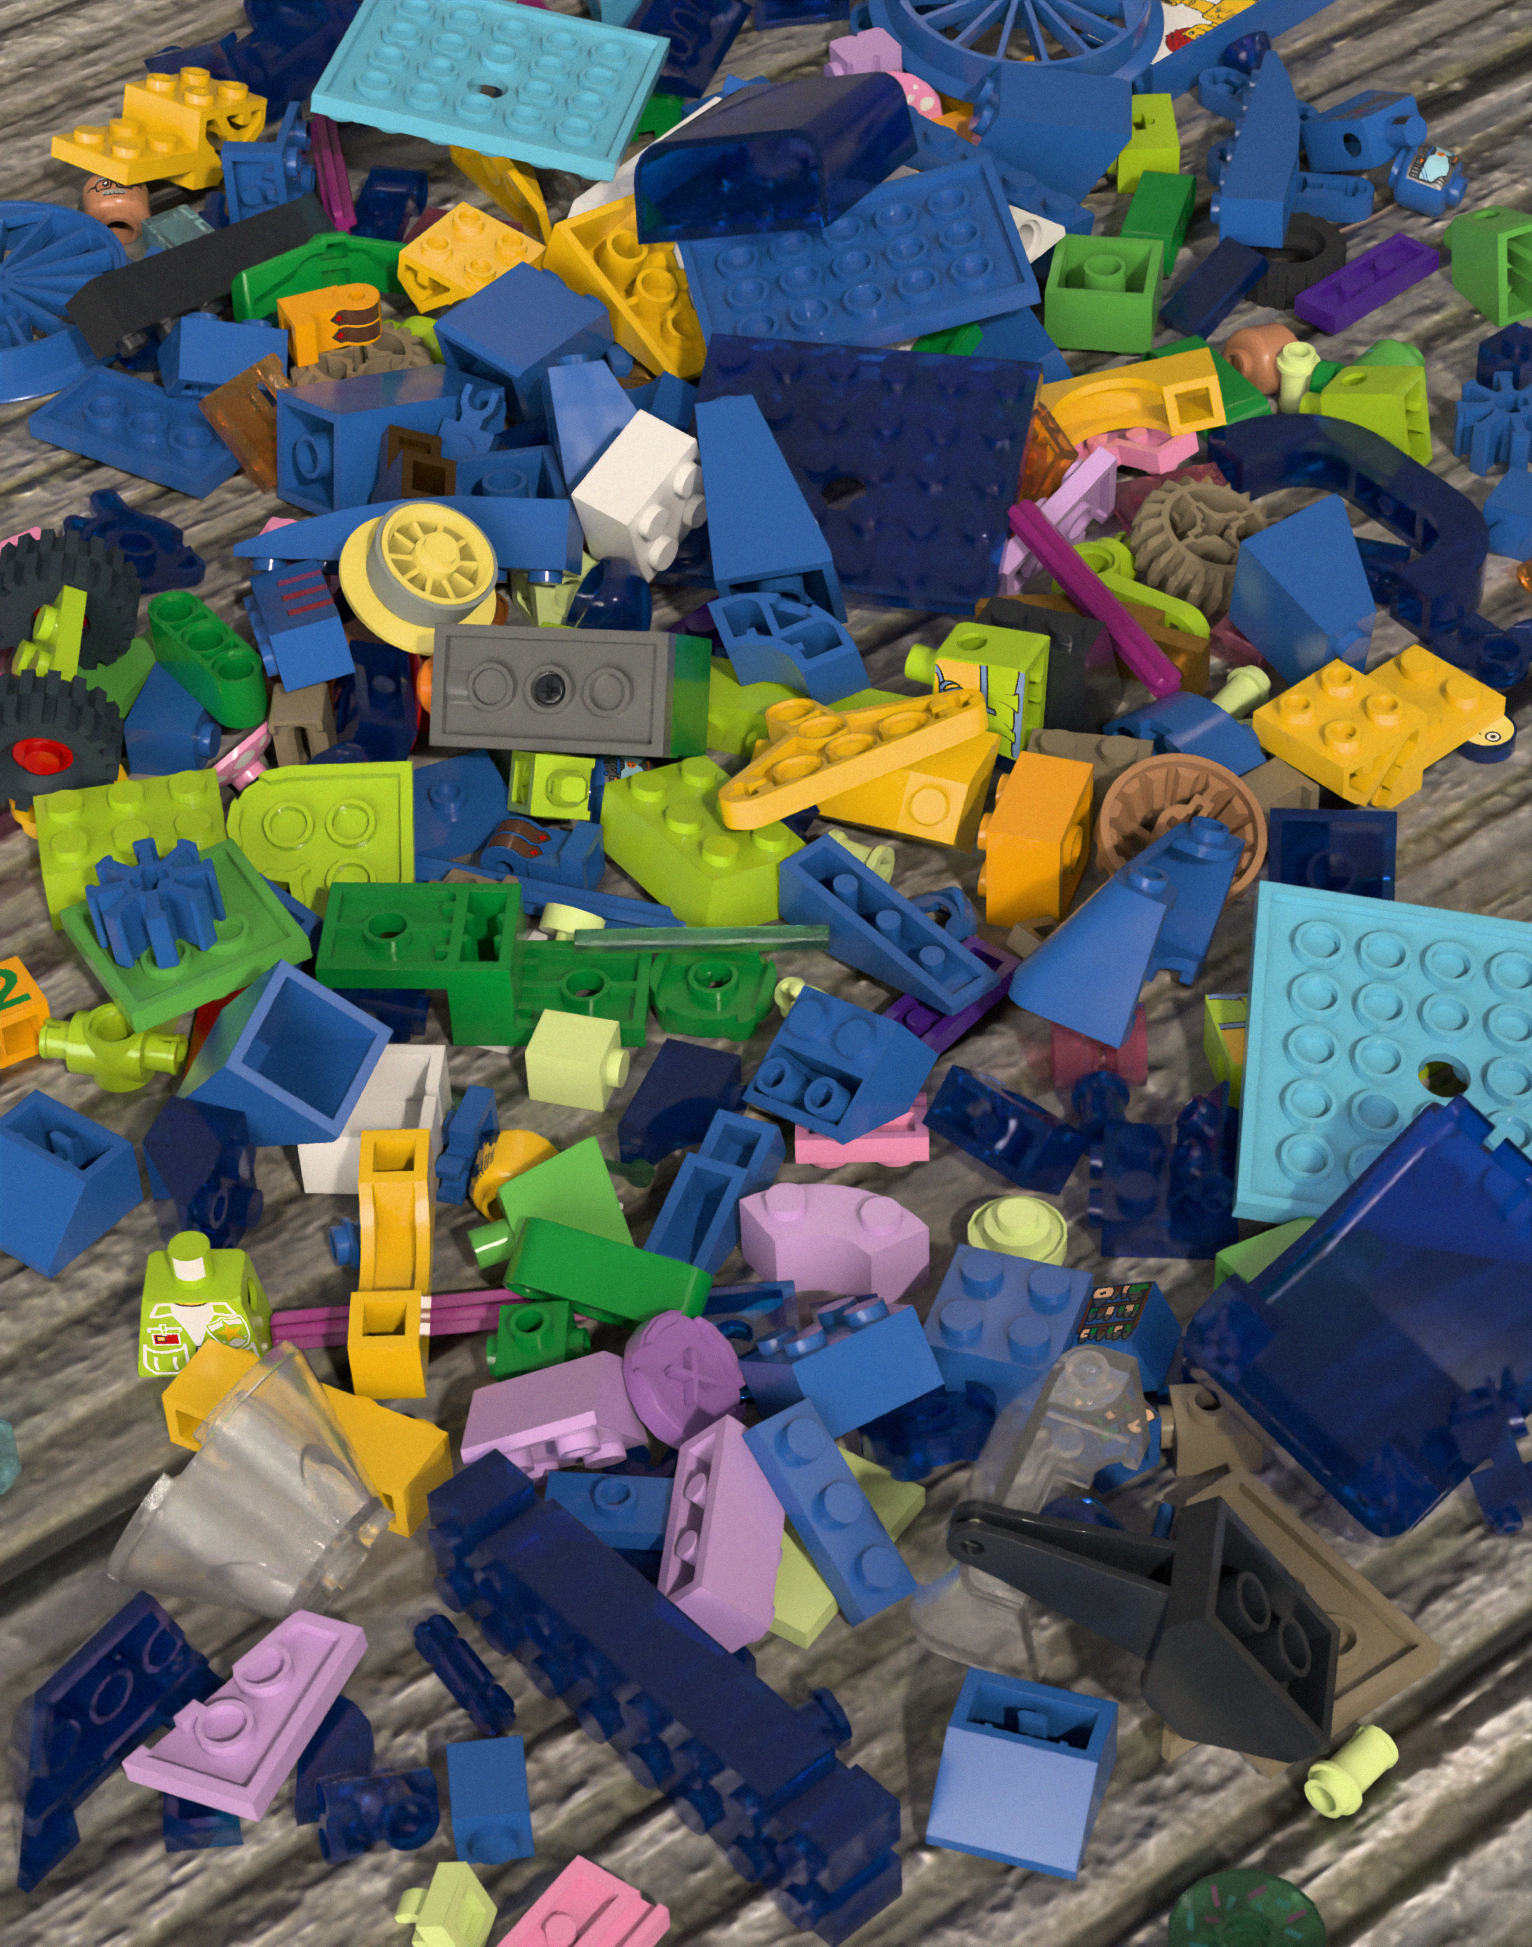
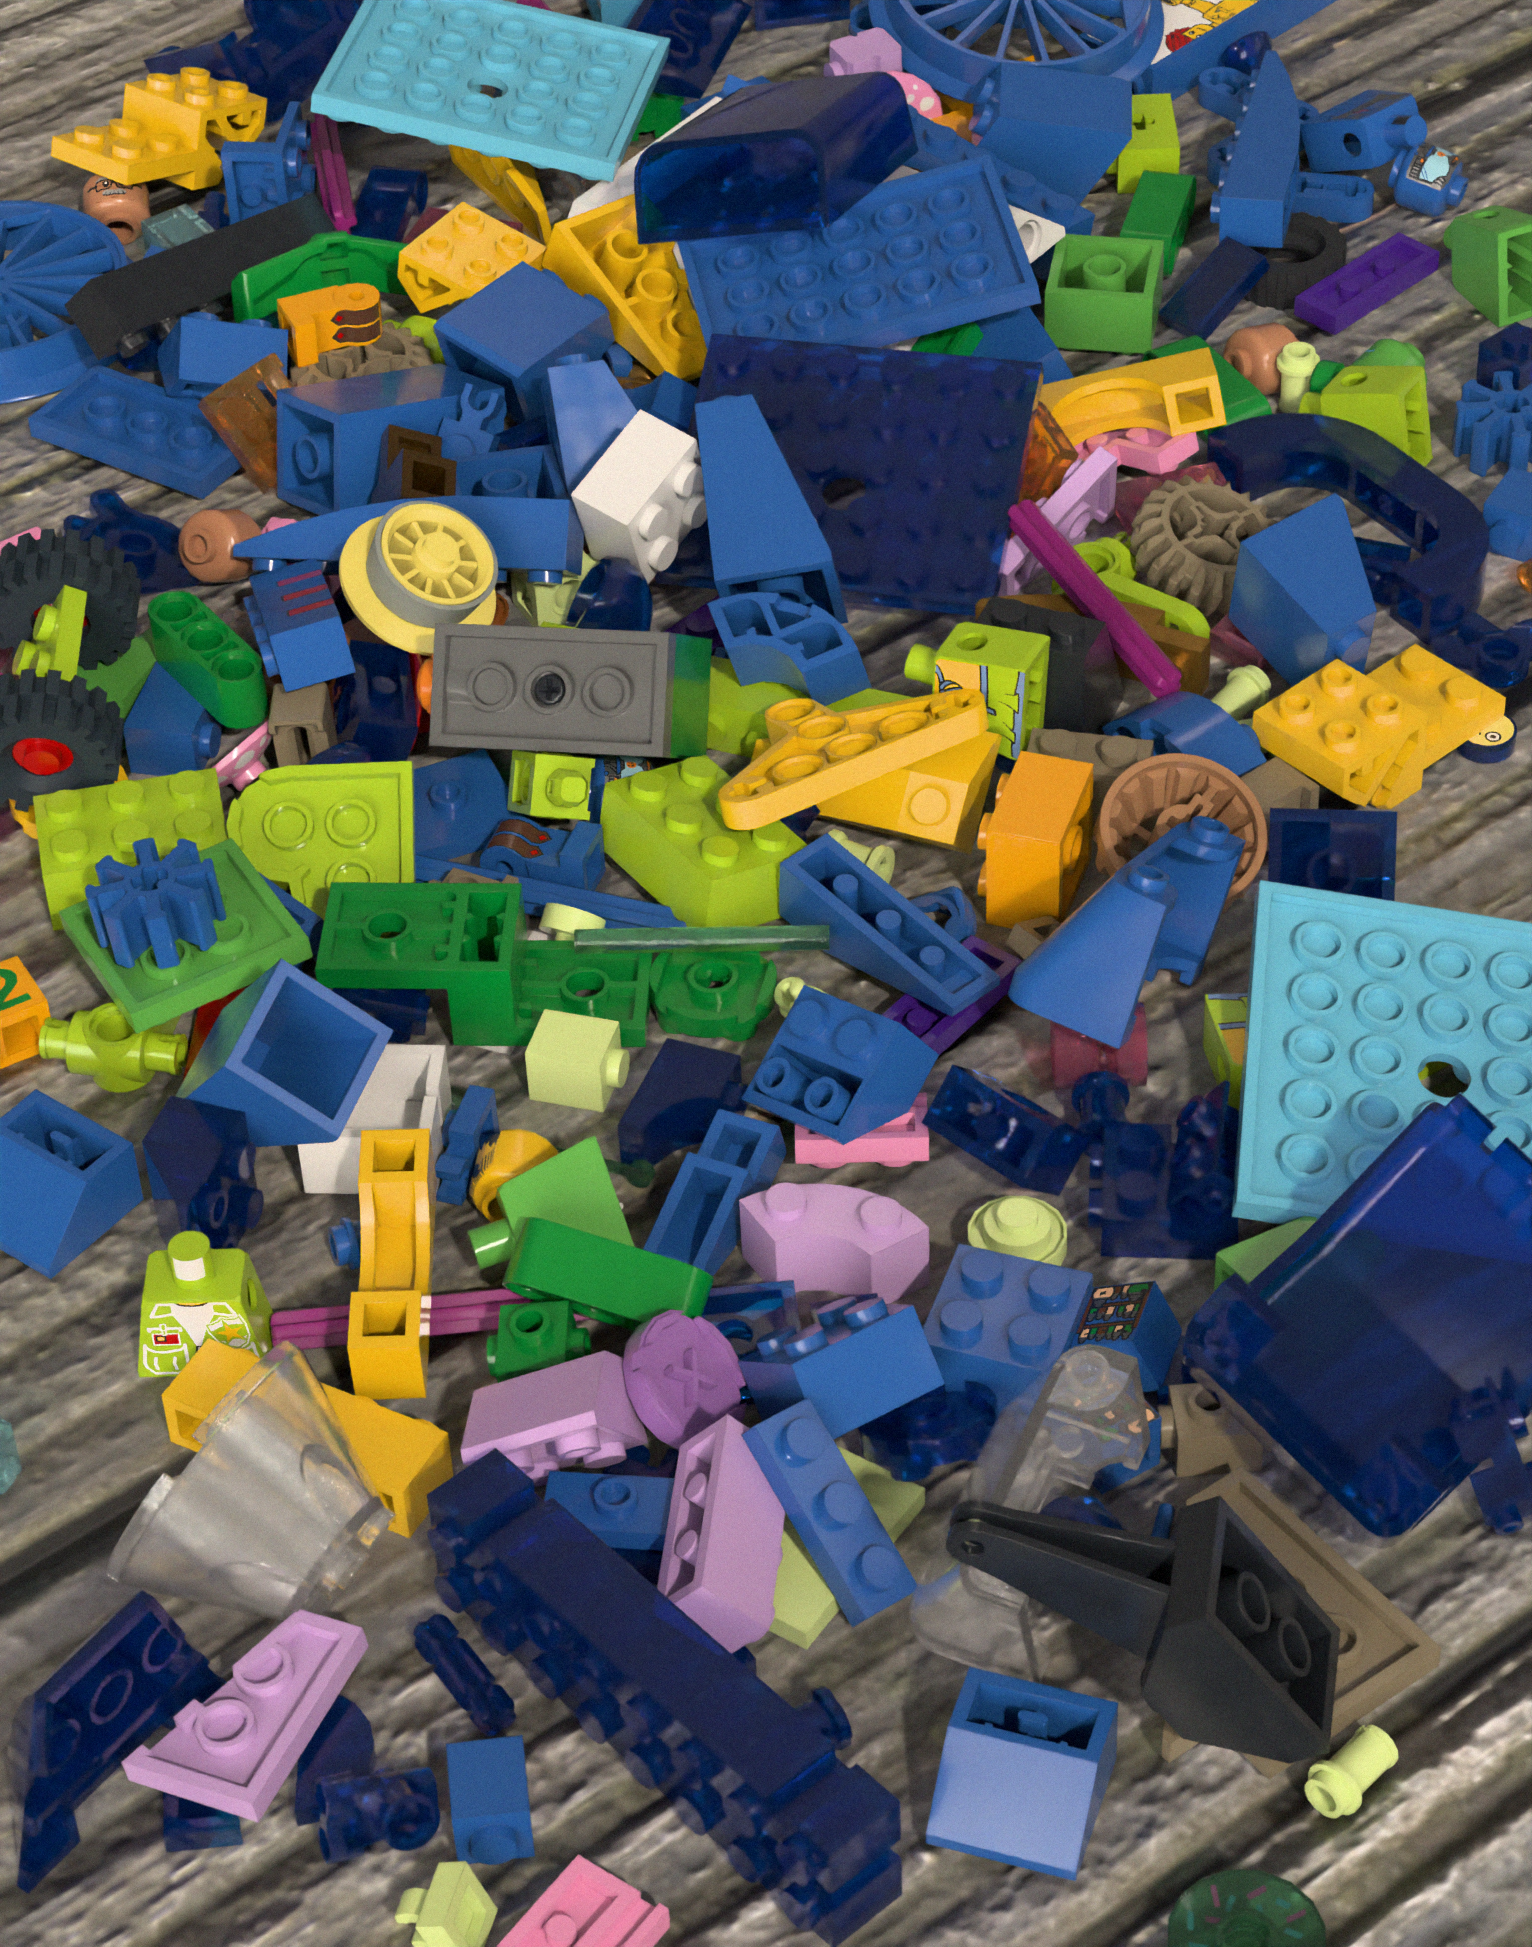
(209, 542): none -> nougat head

